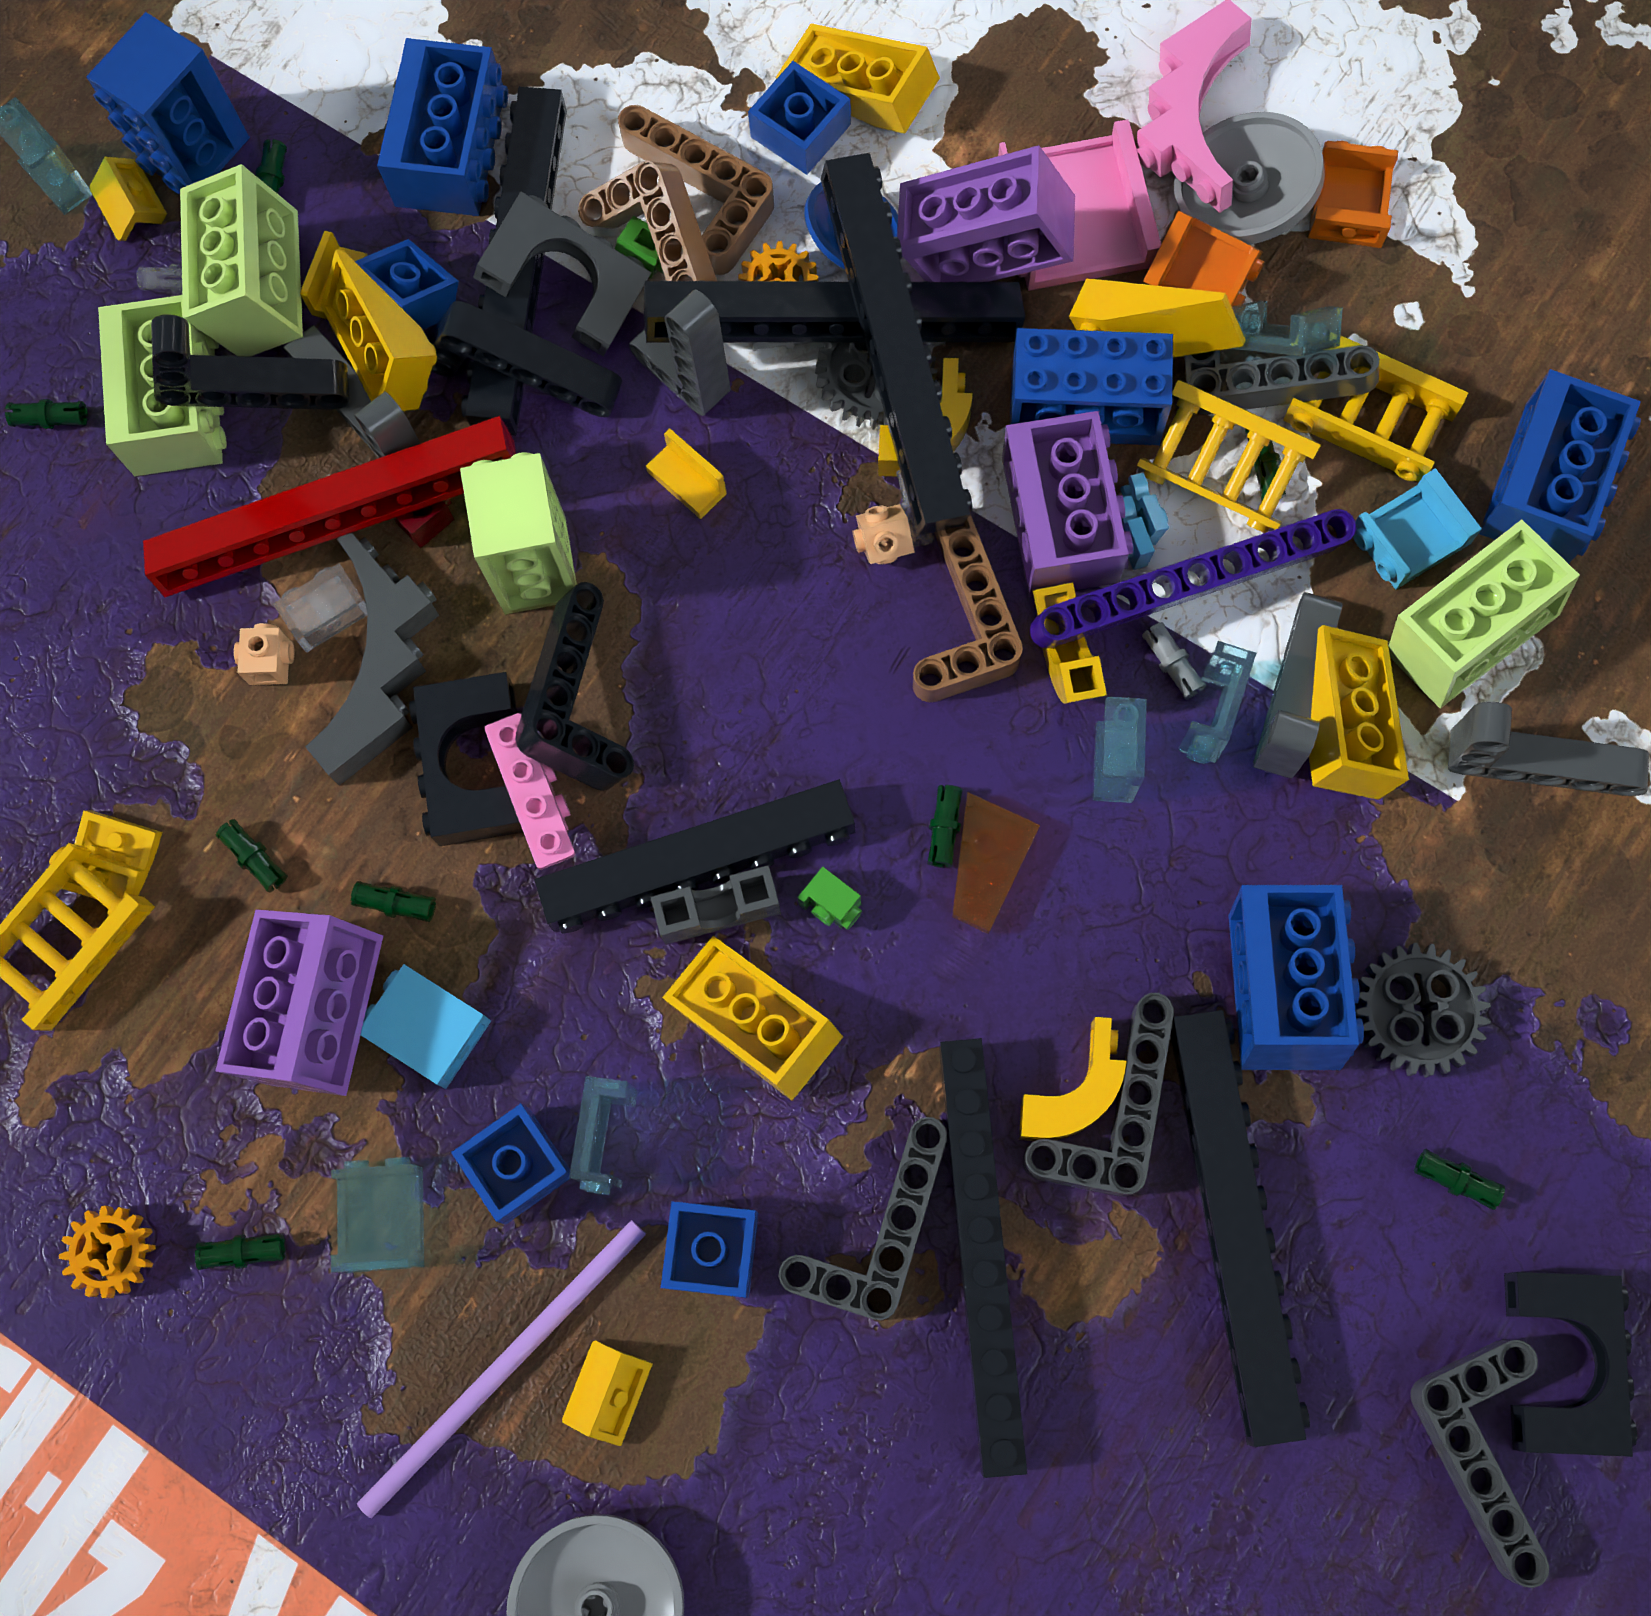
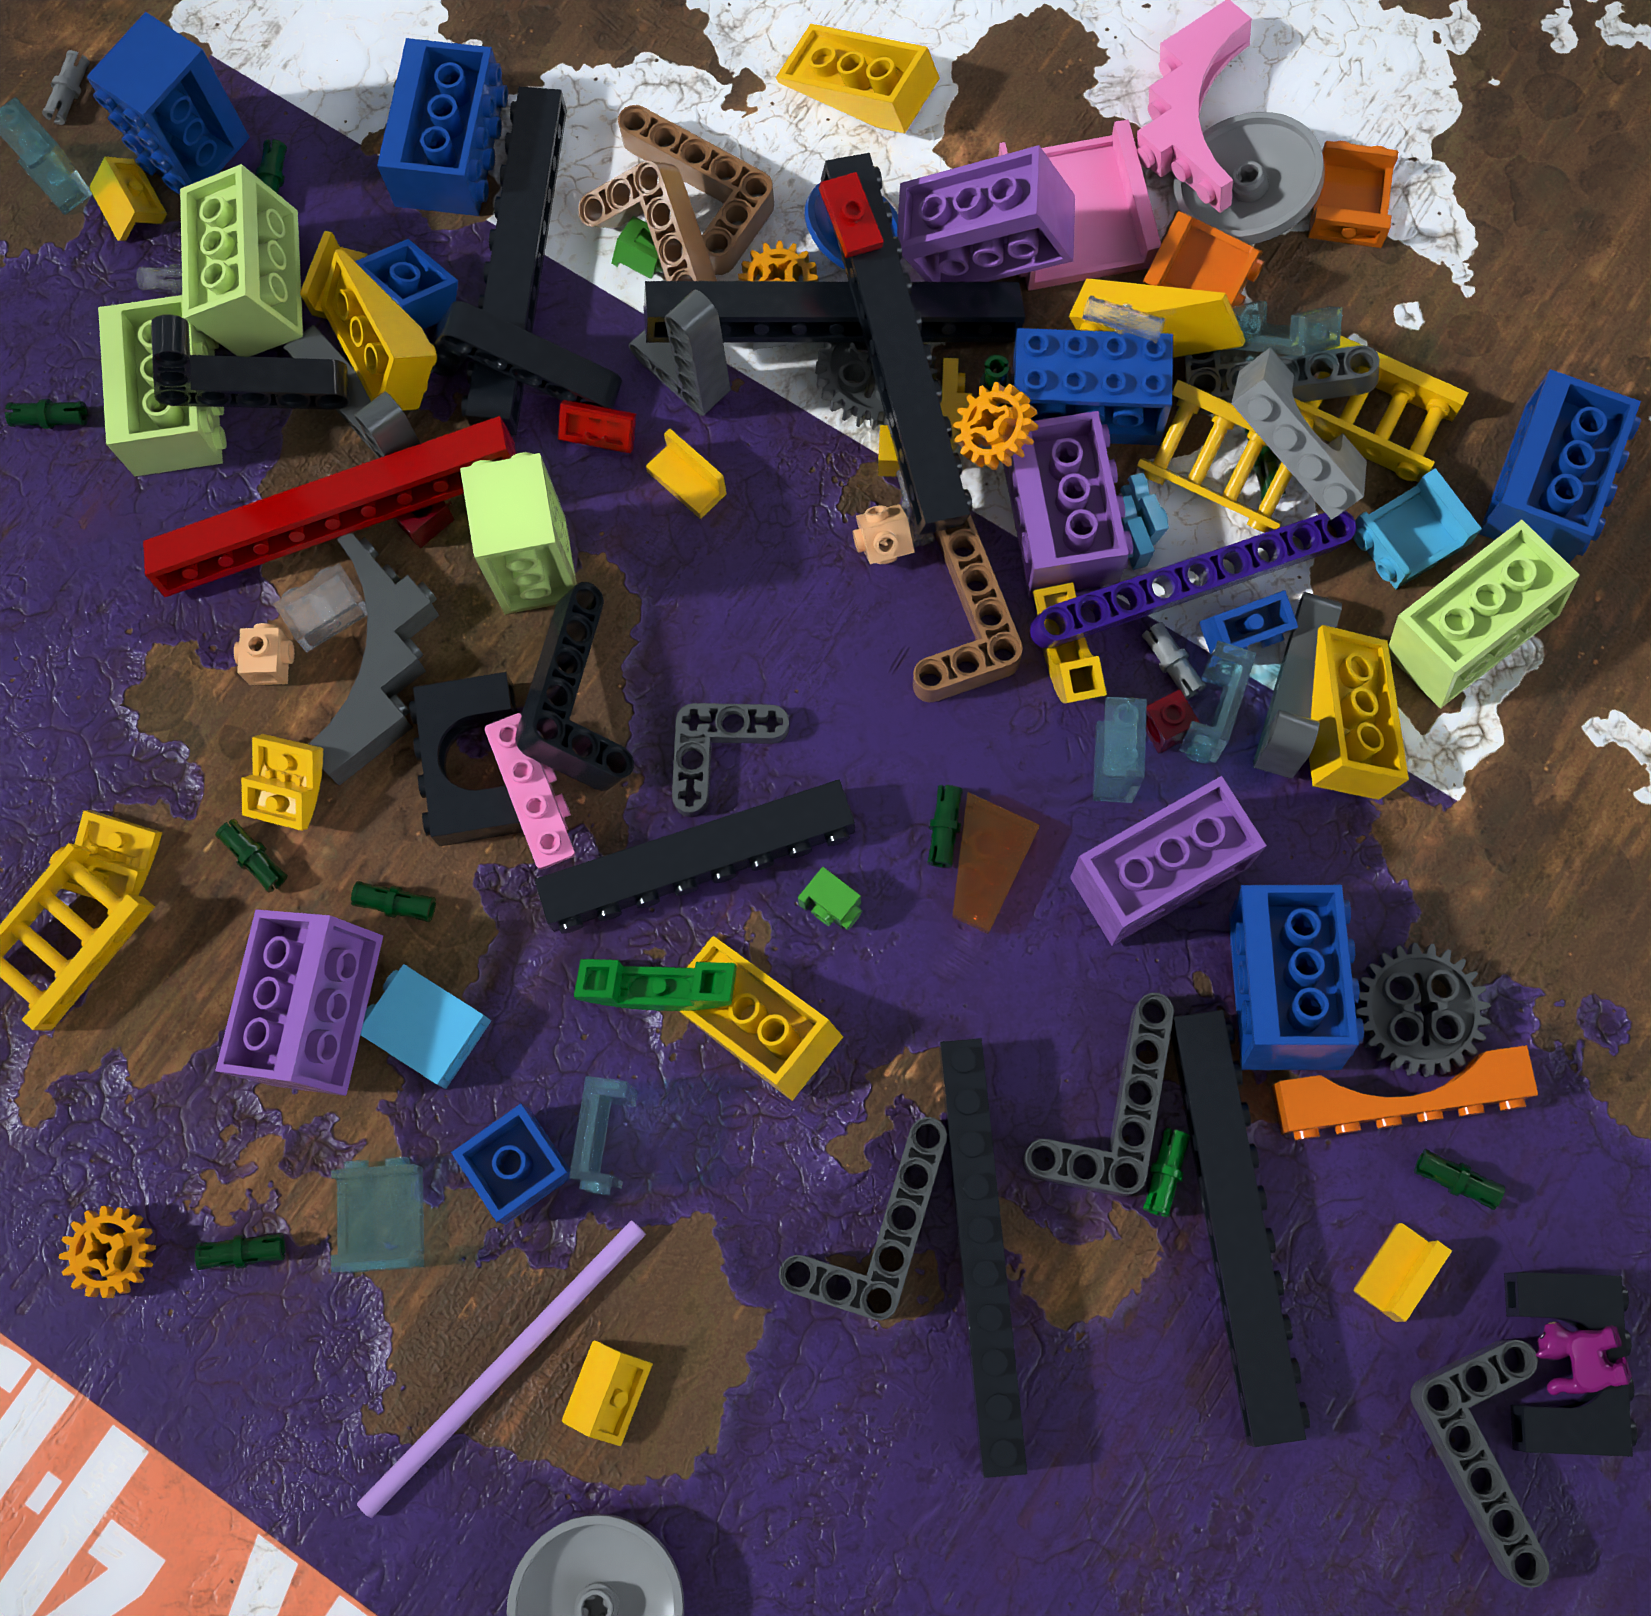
(66, 87): none -> light grey pin
(282, 782): none -> yellow slope
(535, 229): dark grey arch -> none
(596, 426): none -> red plate
(655, 988): none -> green slope
(695, 913): dark grey arch -> none
(702, 740): none -> dark grey beam
(709, 1249): blue brick -> none
(799, 117): blue brick -> none
(851, 215): none -> red plate
(996, 426): none -> light orange gear
(1001, 368): none -> dark green pin
(1071, 1113): yellow arch -> none
(1123, 318): none -> clear pin
(1166, 860): none -> medium lavender brick
(1166, 1172): none -> green pin
(1168, 720): none -> dark red brick
(1252, 623): none -> blue brick
(1328, 472): none -> light grey arch
(1401, 1272): none -> yellow panel
(1488, 749): dark grey beam -> none
(1488, 1079): none -> orange arch
(1588, 1358): none -> magenta animal

